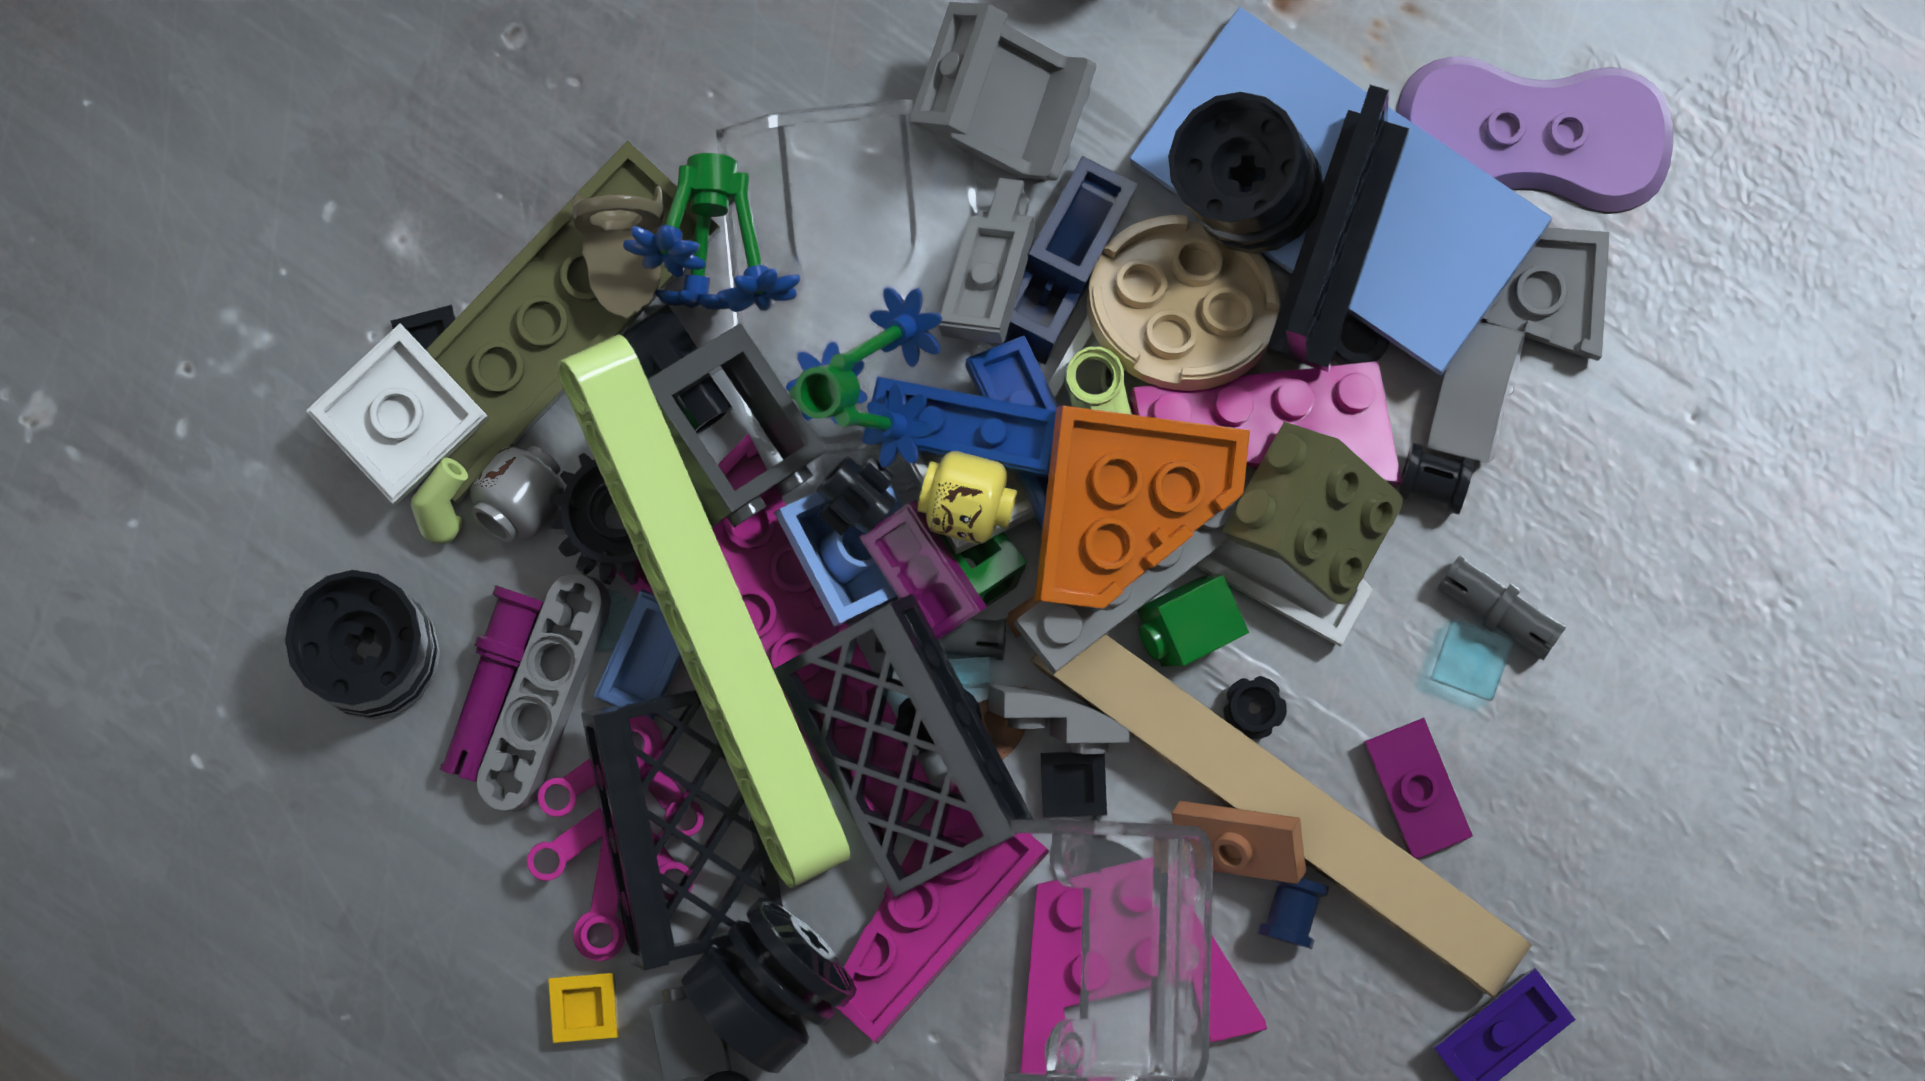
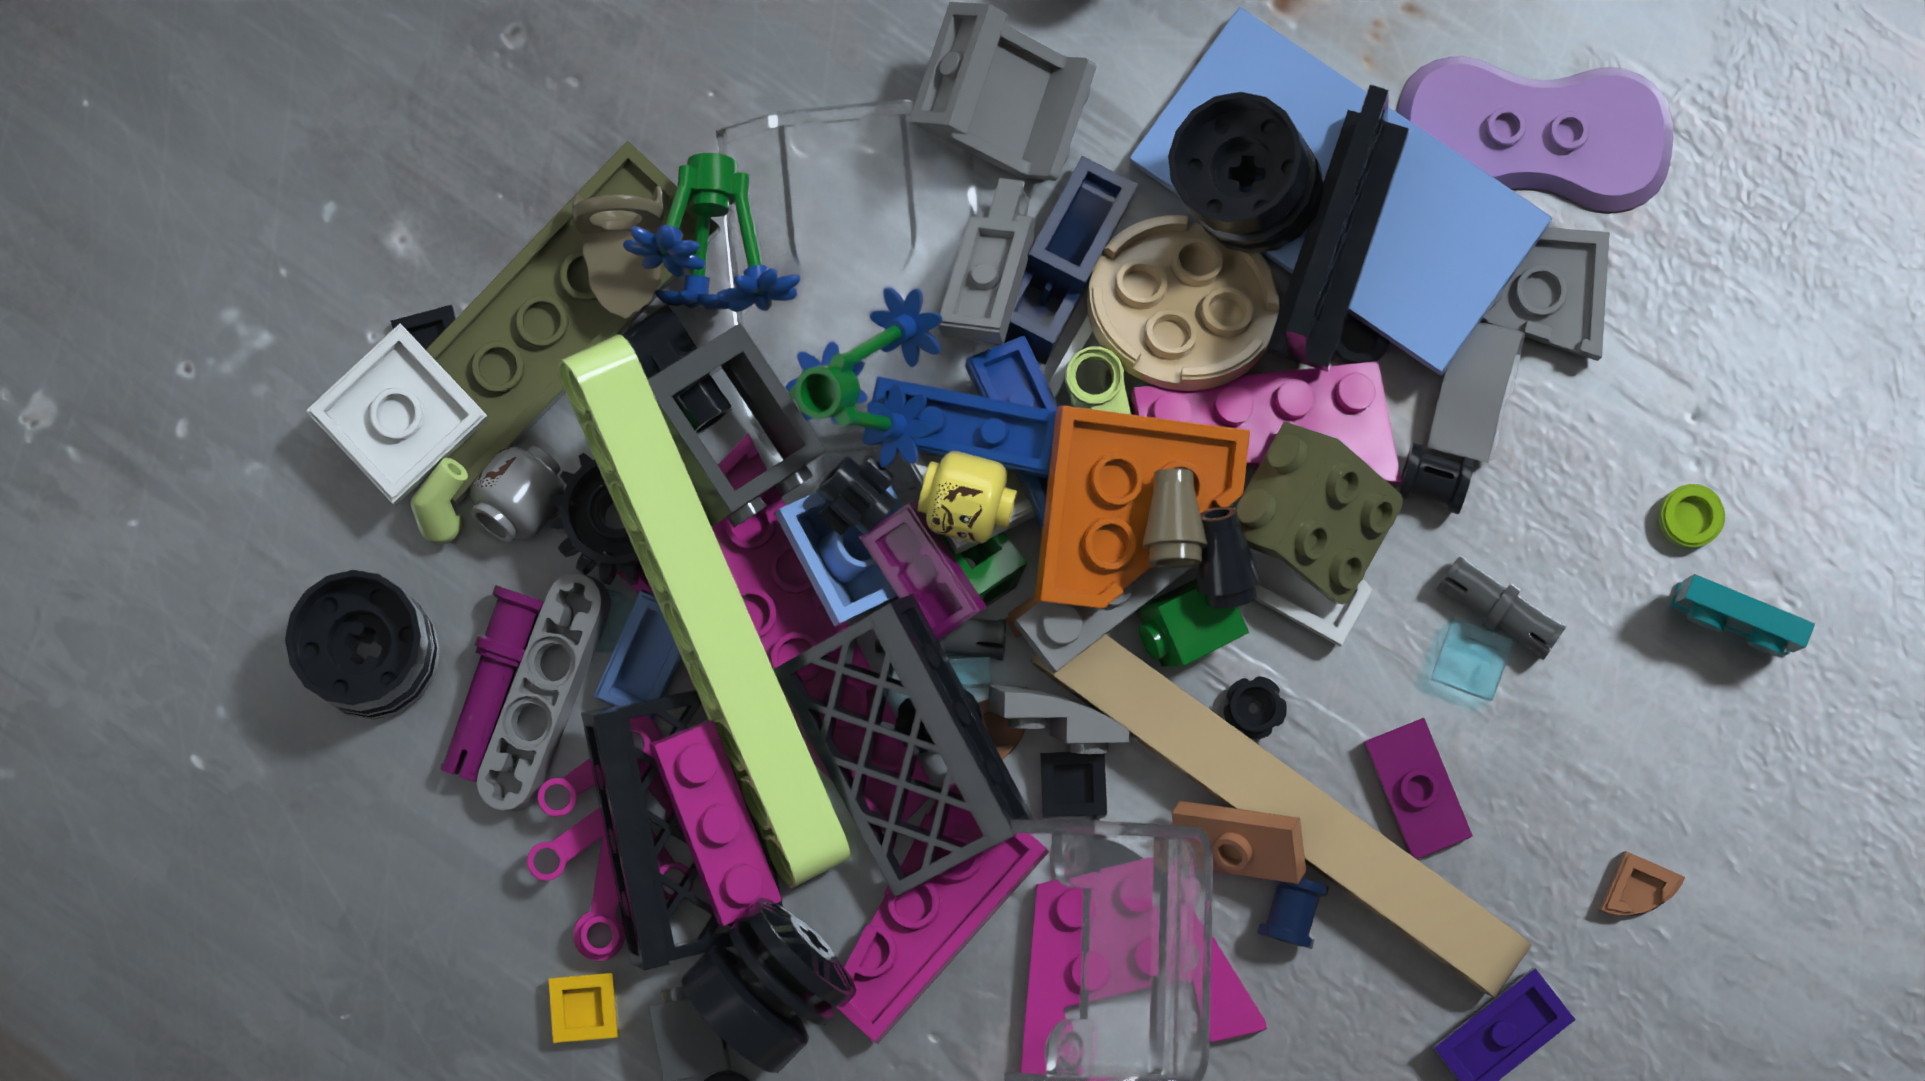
(714, 821): none -> dark pink plate
(1174, 521): none -> dark tan cone
(1227, 566): none -> black cone
(1638, 886): none -> nougat tile
(1691, 516): none -> lime tile
(1724, 608): none -> teal plate

